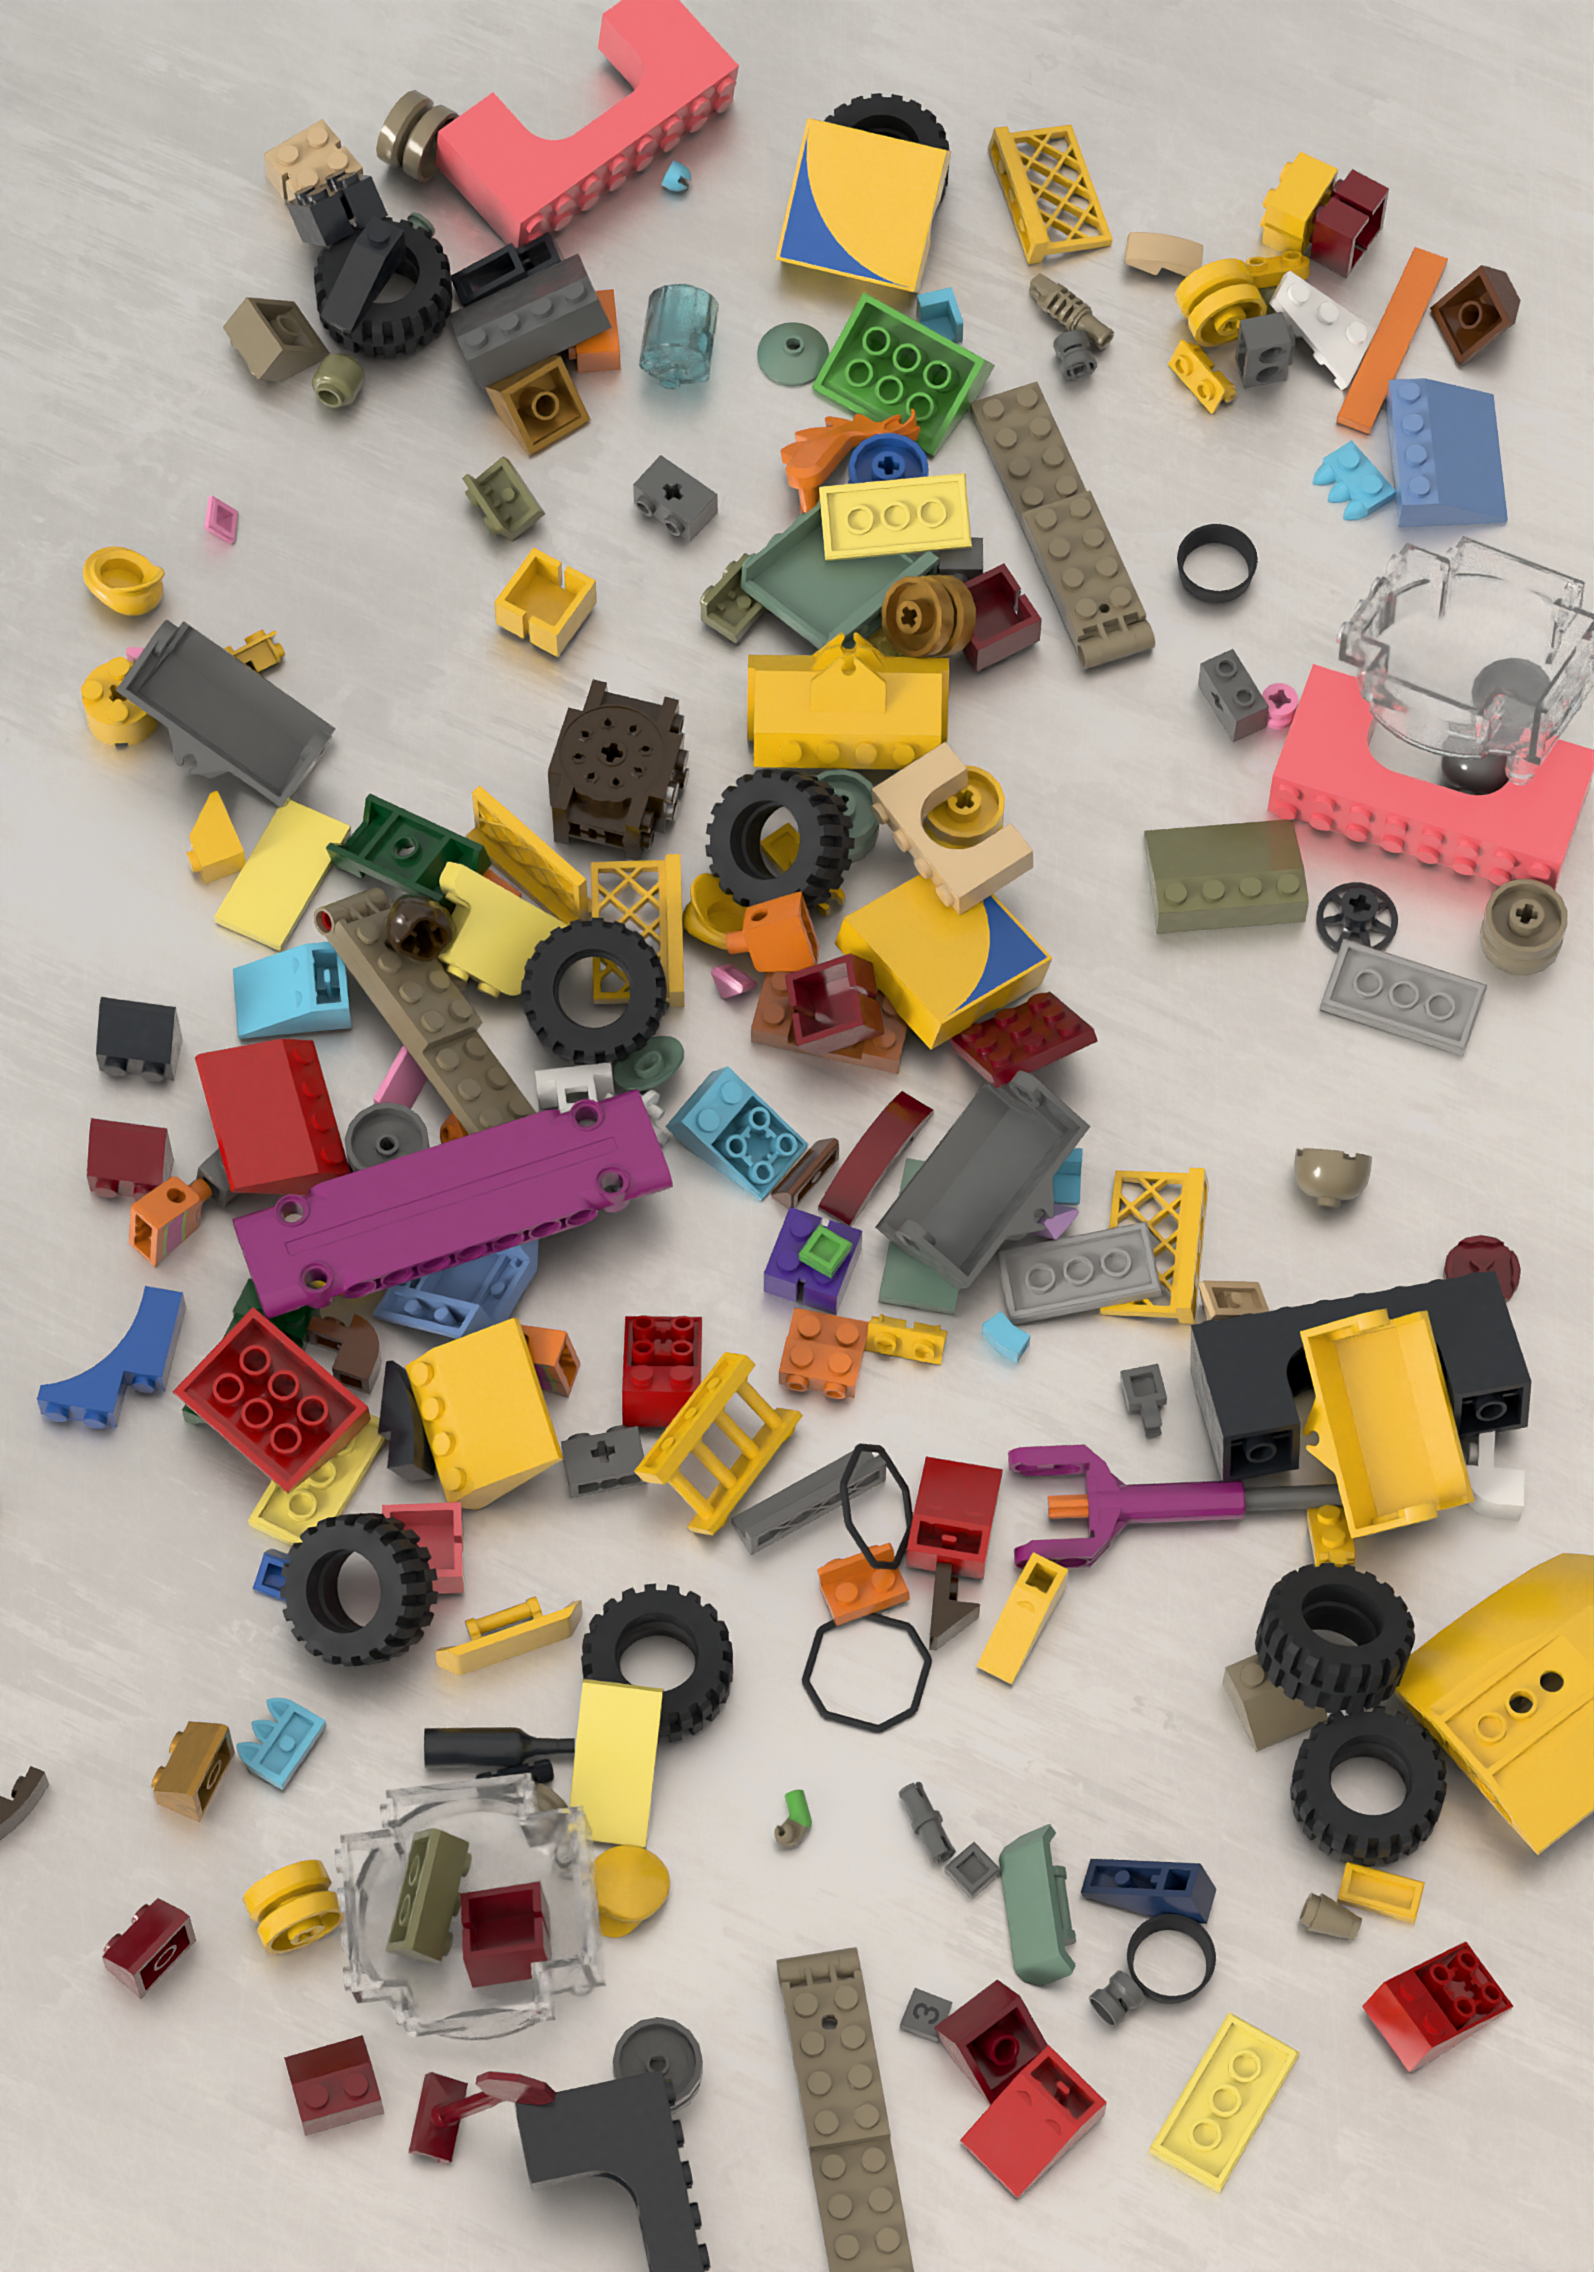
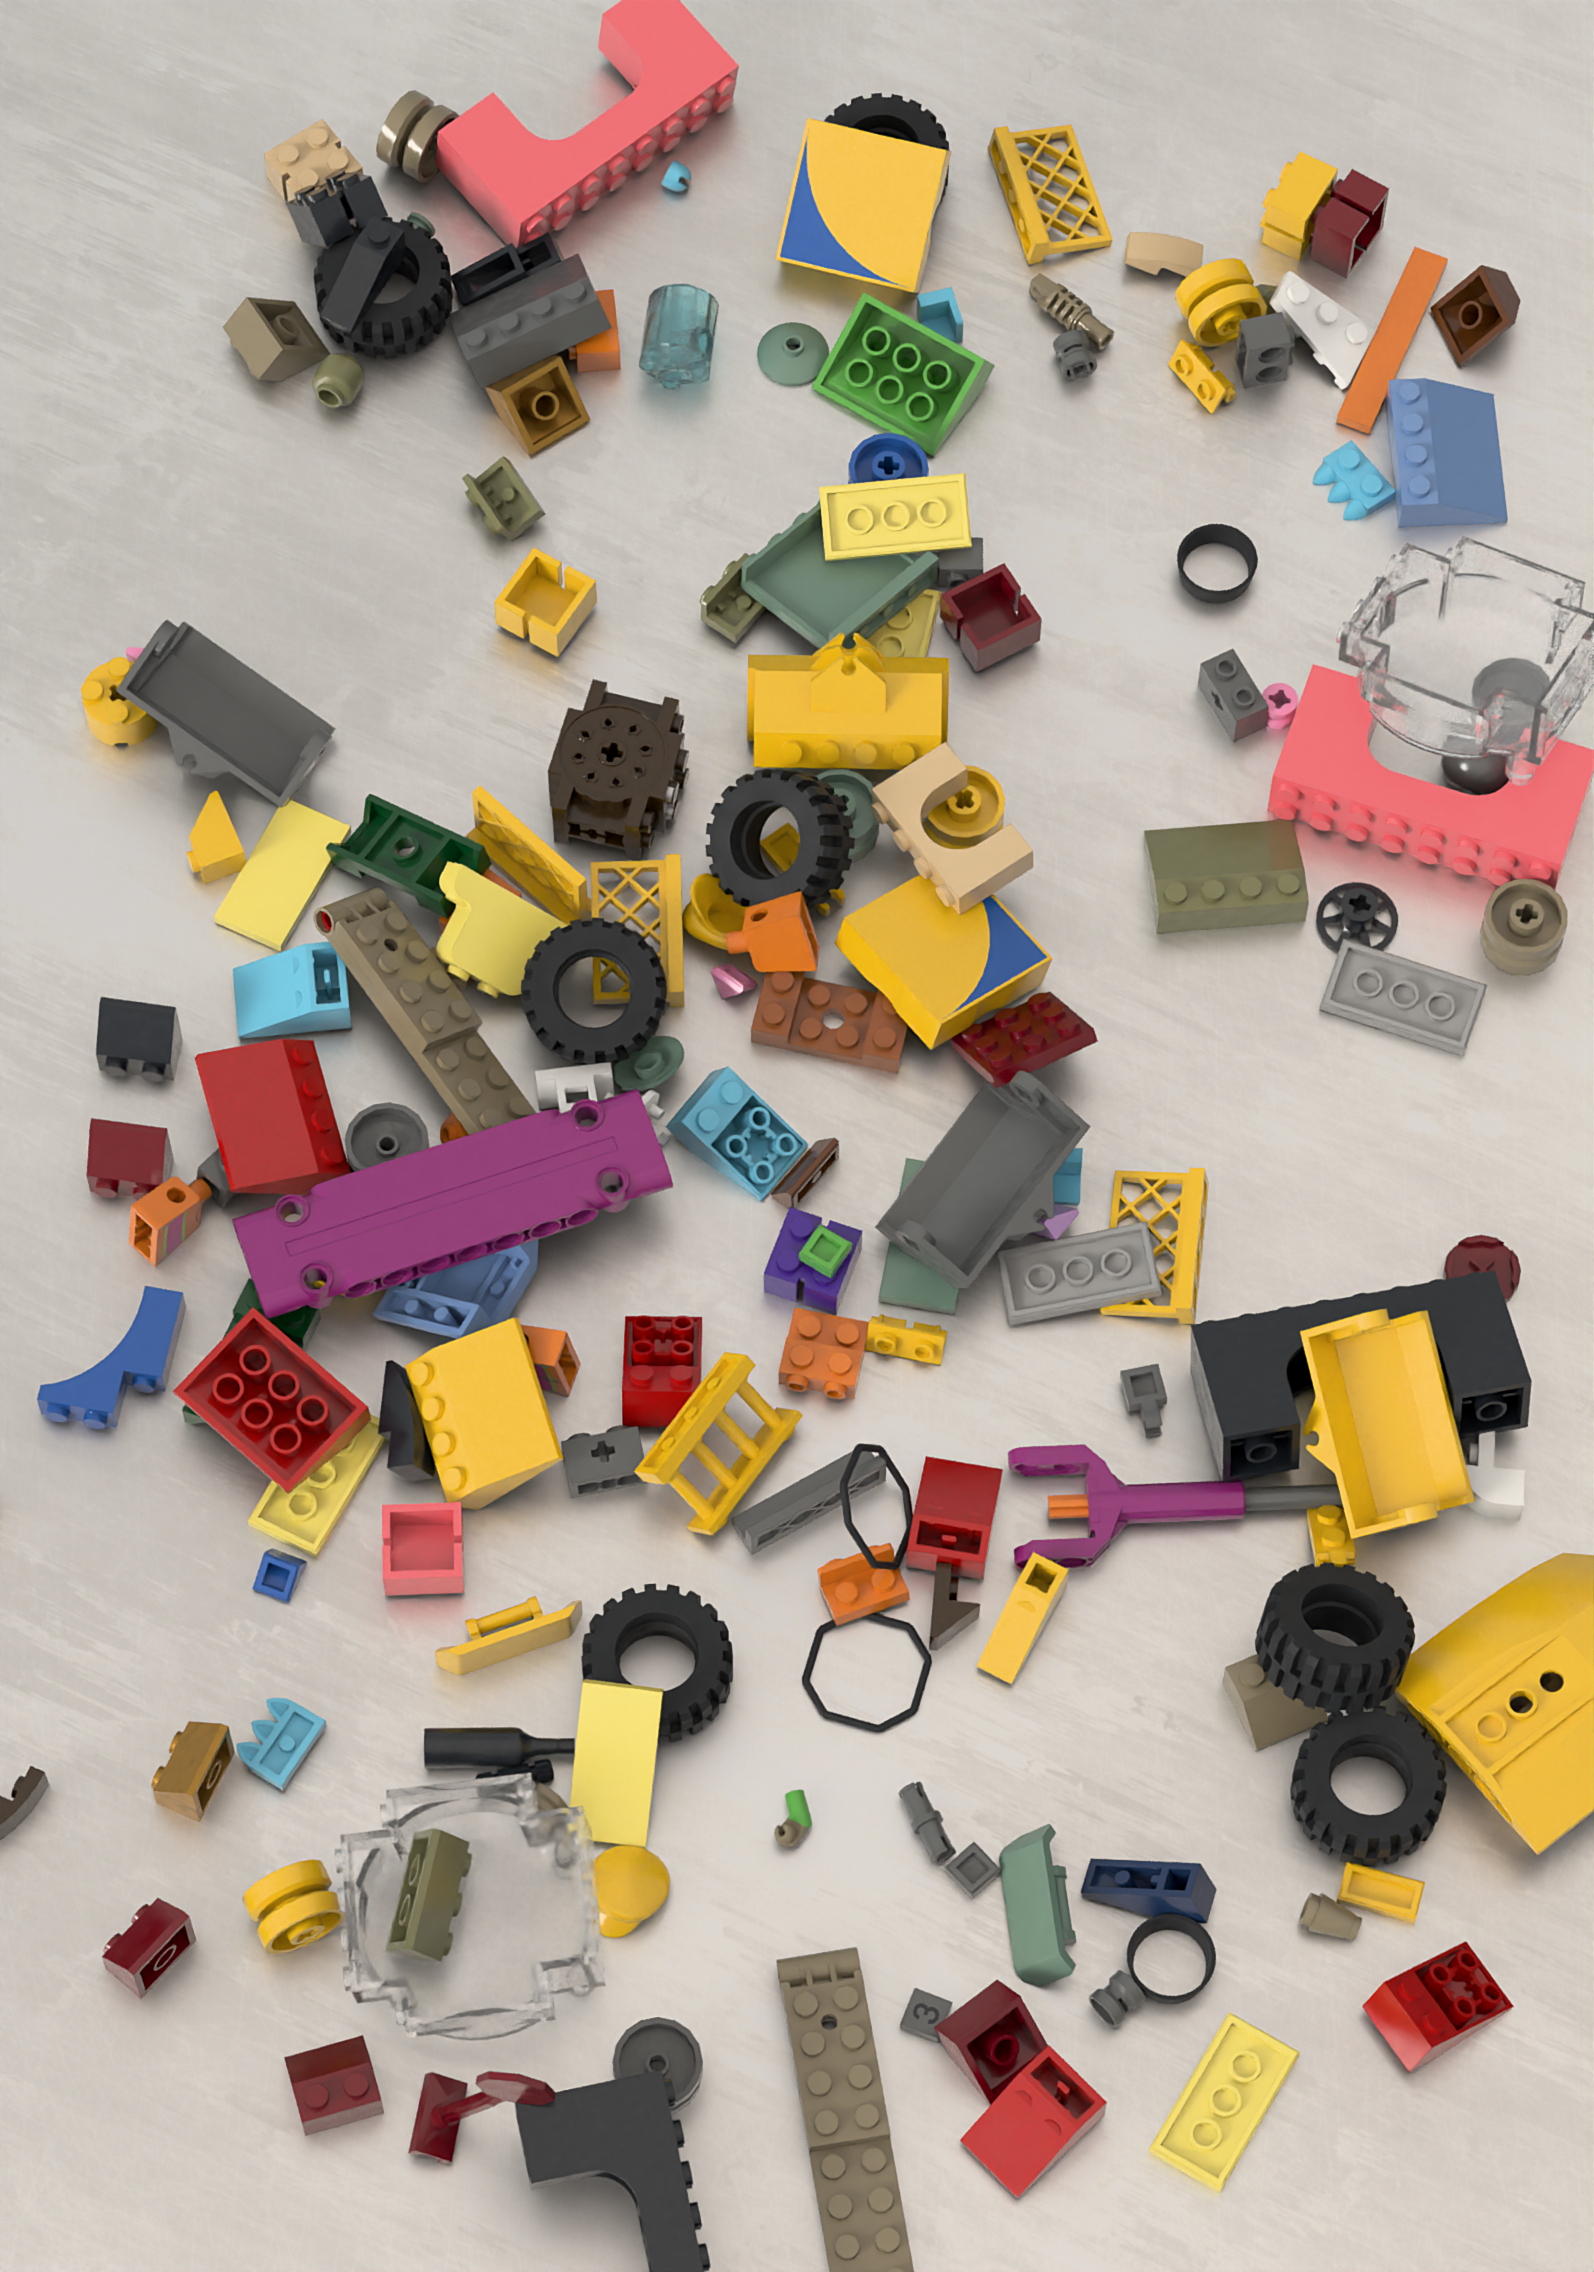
(124, 580): yellow piece -> none
(221, 519): bright pink slope -> none
(259, 650): yellow hinge -> none
(314, 1597): black tyre -> none
(357, 1349): reddish brown brick -> none
(402, 1081): bright pink slope -> none
(419, 927): dark brown piece -> none
(504, 1933): dark red piece -> none
(675, 499): dark grey brick -> none
(823, 448): orange animal -> none
(841, 1001): dark red piece -> none
(873, 1157): dark red slope -> none
(928, 615): pearl gold wheel -> none
(1005, 1337): medium azure piece -> none
(1063, 526): dark tan hinge -> none
(1231, 1299): tan slope -> none
(1269, 271): yellow plate -> none
(1331, 1175): dark tan cylinder -> none

